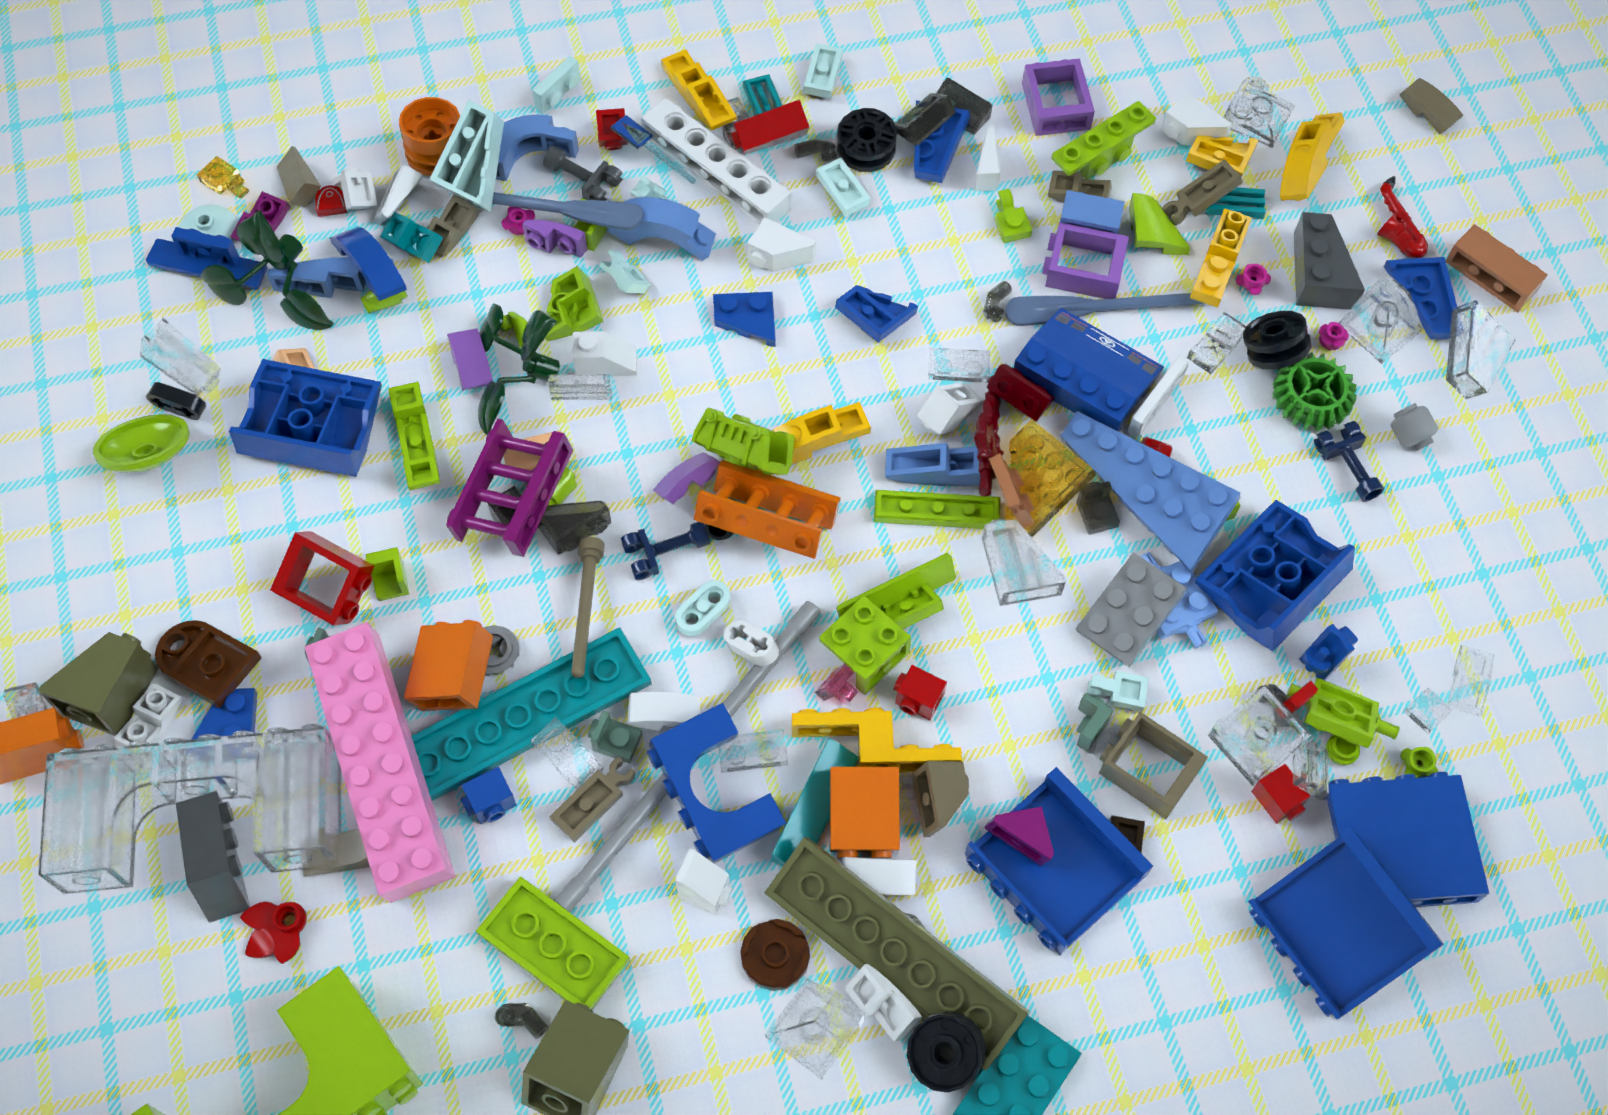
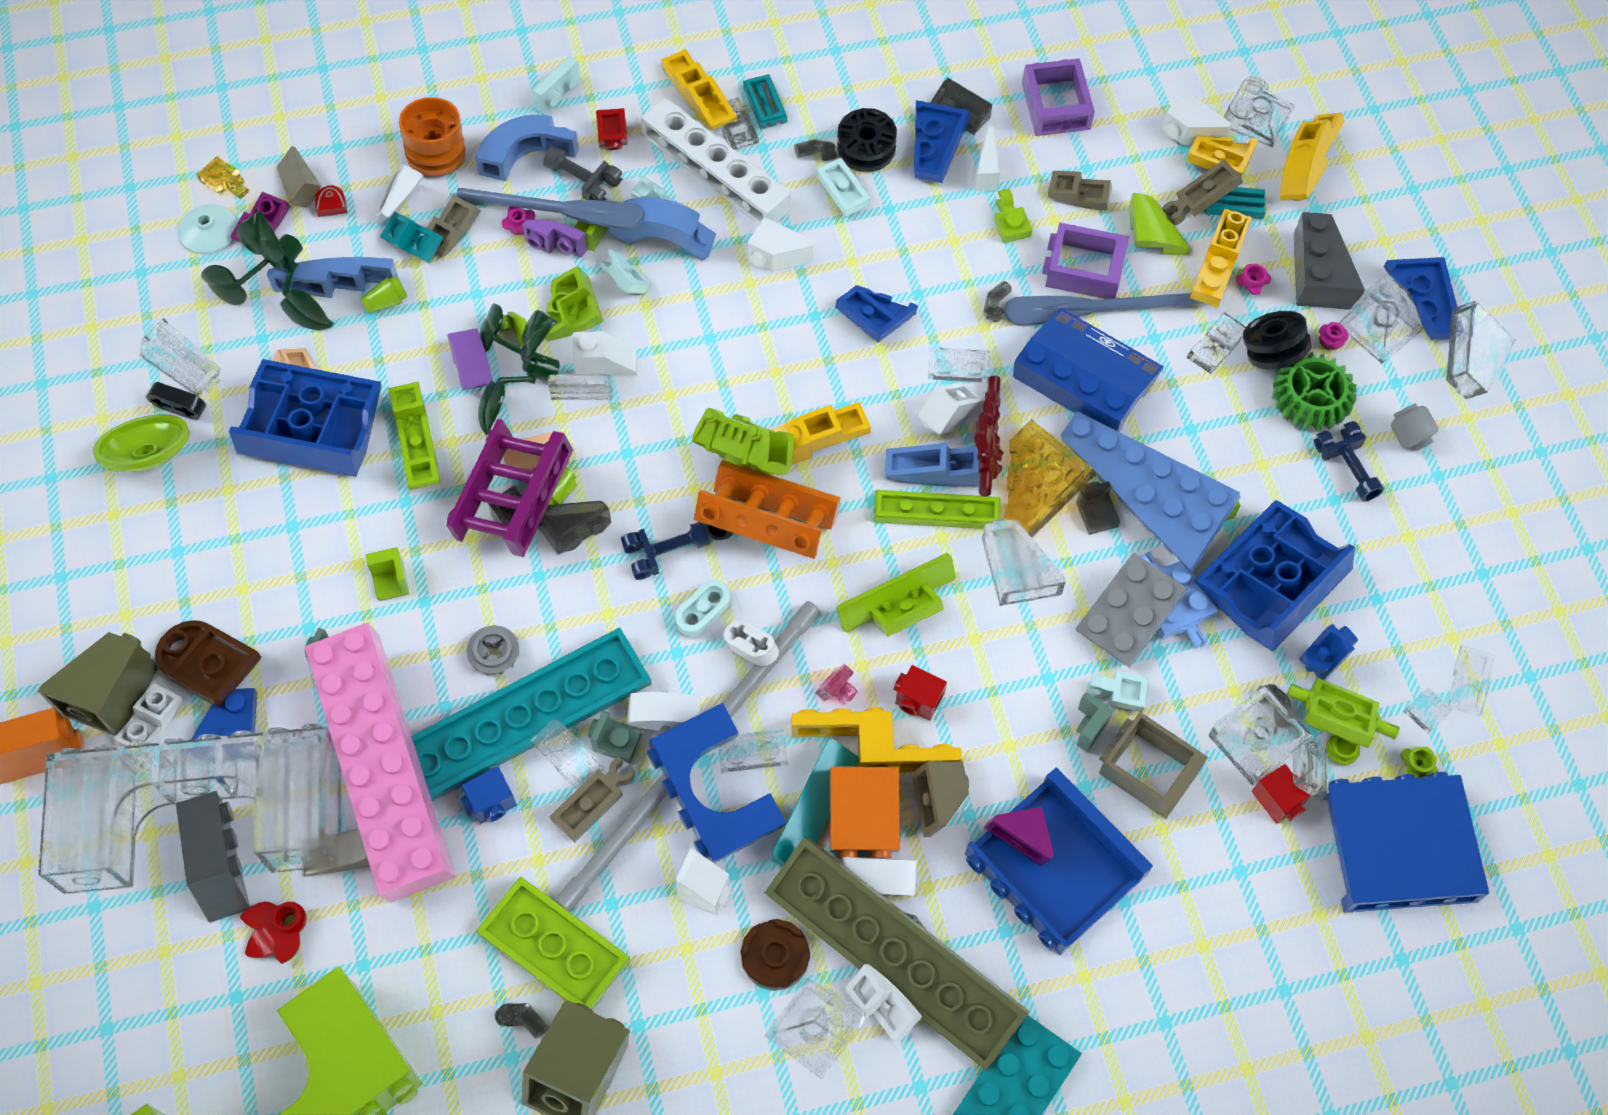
(24, 700): clear bracket -> none
(196, 250): blue bracket -> none
(296, 564): red window -> none
(357, 189): white bracket -> none
(371, 260): blue slope -> none
(449, 666): orange brick -> none
(471, 156): light aqua wedge -> none
(591, 551): dark tan piece -> none
(639, 137): piece -> none
(695, 469): medium lavender slope -> none
(746, 314): blue wing -> none
(770, 128): red slope -> none
(823, 71): light aqua plate -> none
(867, 643): lime bracket -> none
(925, 118): clear smoke slope -> none
(928, 1063): black wheel -> none
(1010, 483): nougat plate -> none
(1020, 392): dark red bracket -> none
(1092, 211): medium blue brick -> none
(1105, 143): lime bracket -> none
(1131, 829): dark brown tile -> none
(1158, 396): white tile -> none
(1159, 446): red tile -> none
(1301, 696): red tile -> none
(1344, 924): blue panel -> none
(1399, 227): red piece -> none
(1433, 103): dark tan slope -> none
(1496, 268): nougat brick -> none

